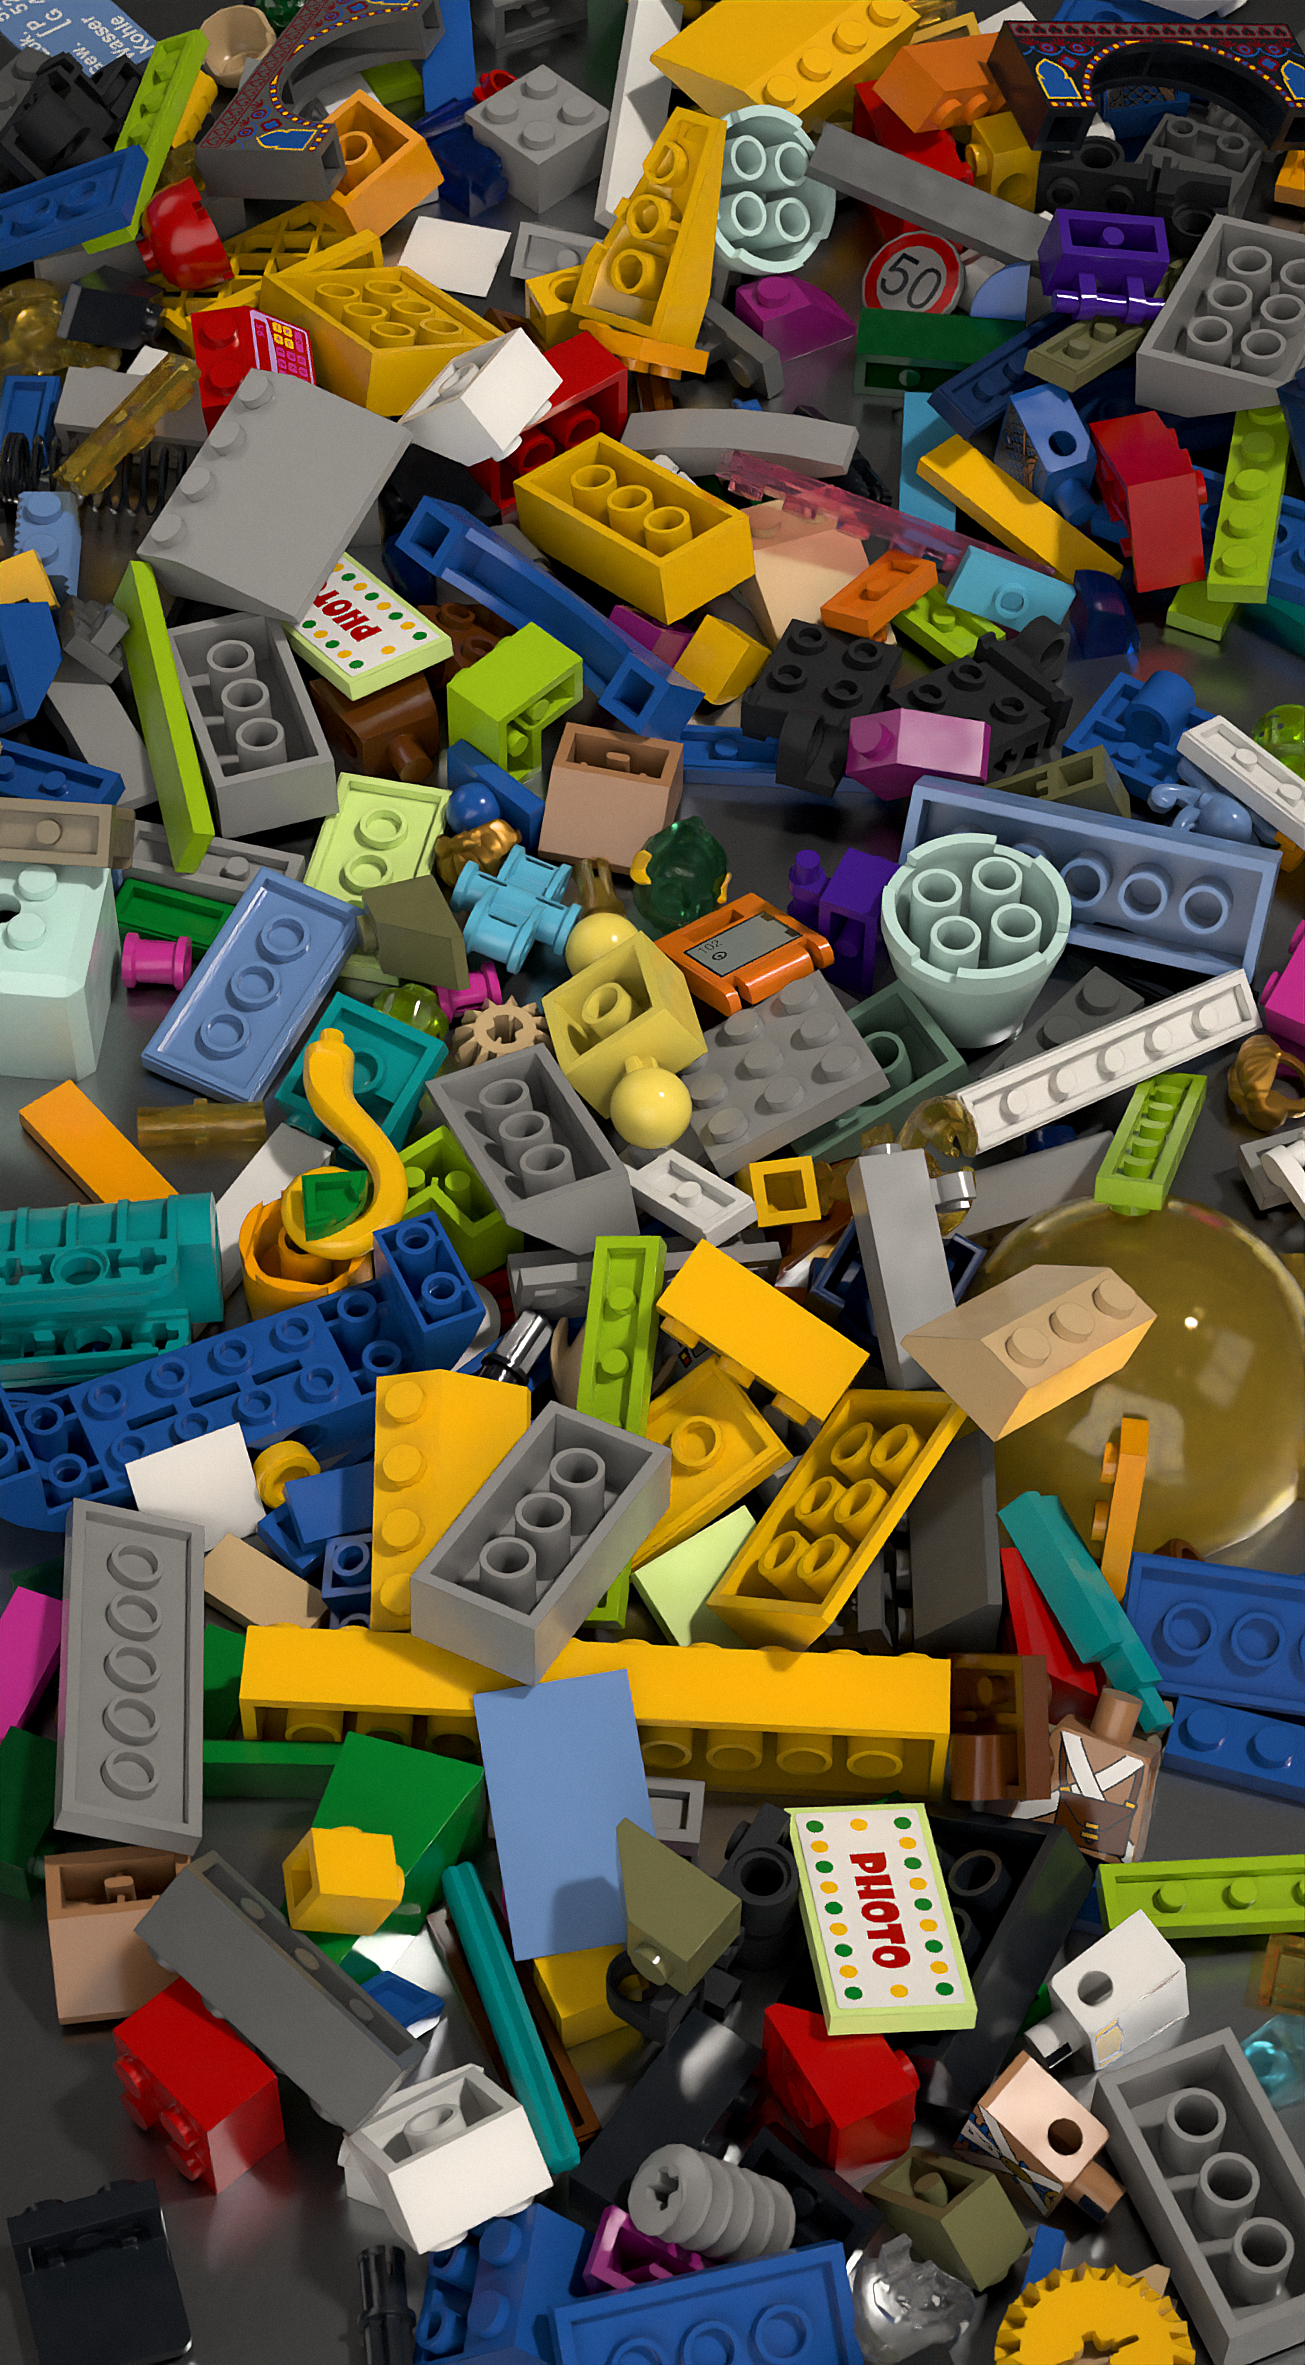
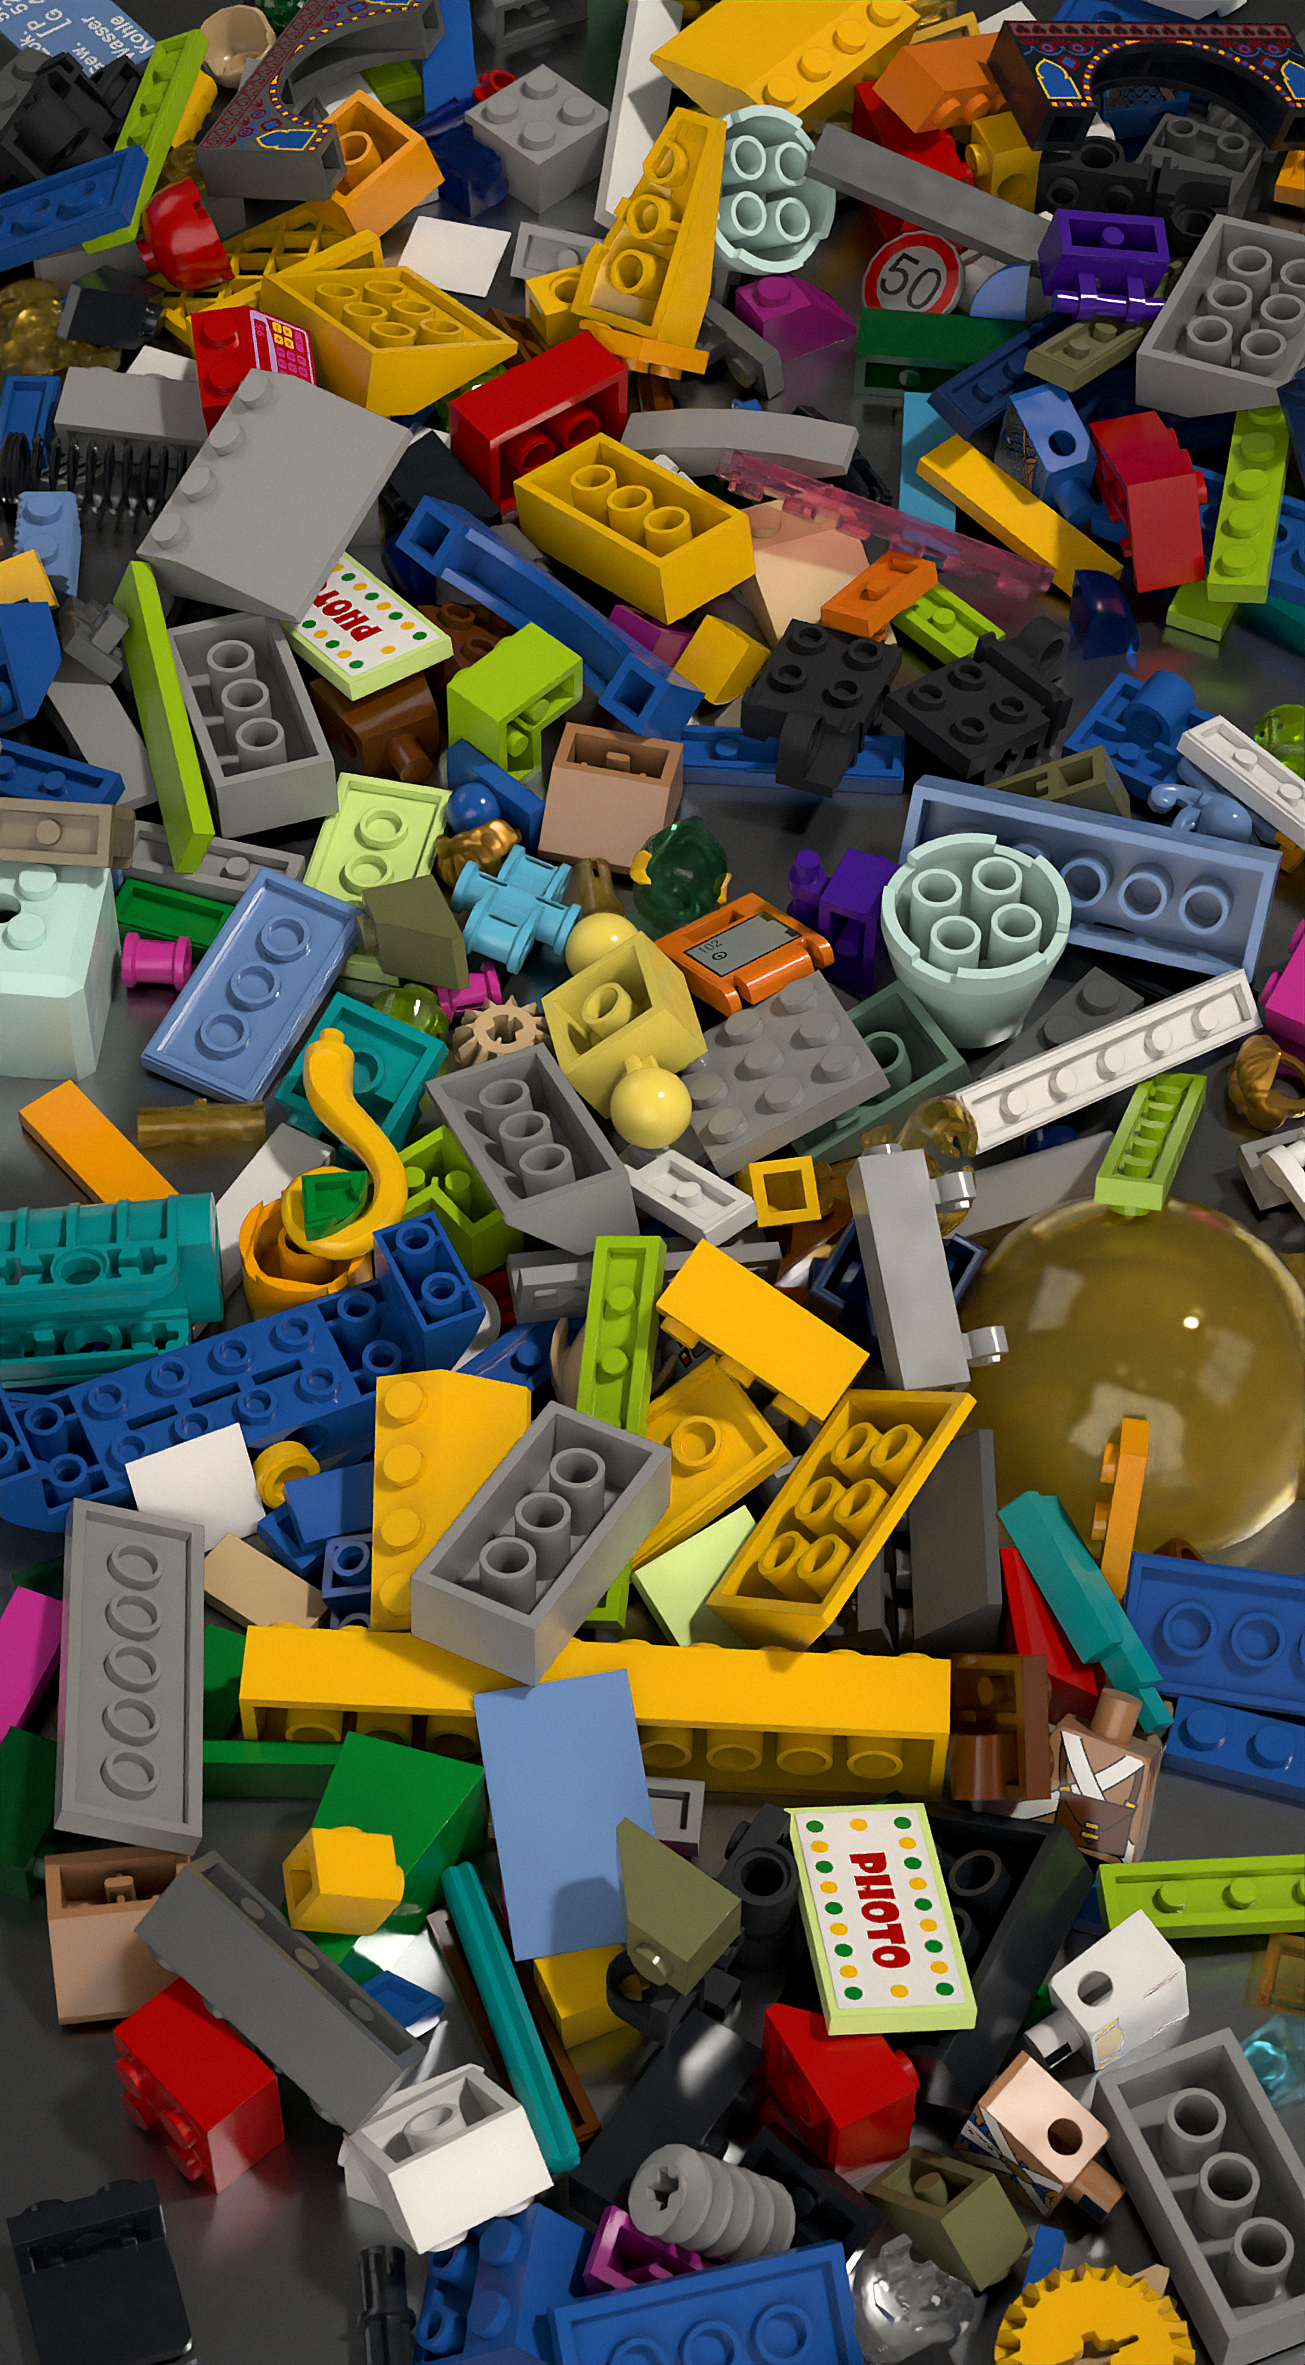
(129, 425): clear yellow tile -> none
(483, 400): white slope -> none
(518, 1349): axle -> none
(901, 745): magenta slope -> none
(1006, 591): medium azure plate -> none
(1031, 1342): tan slope -> none

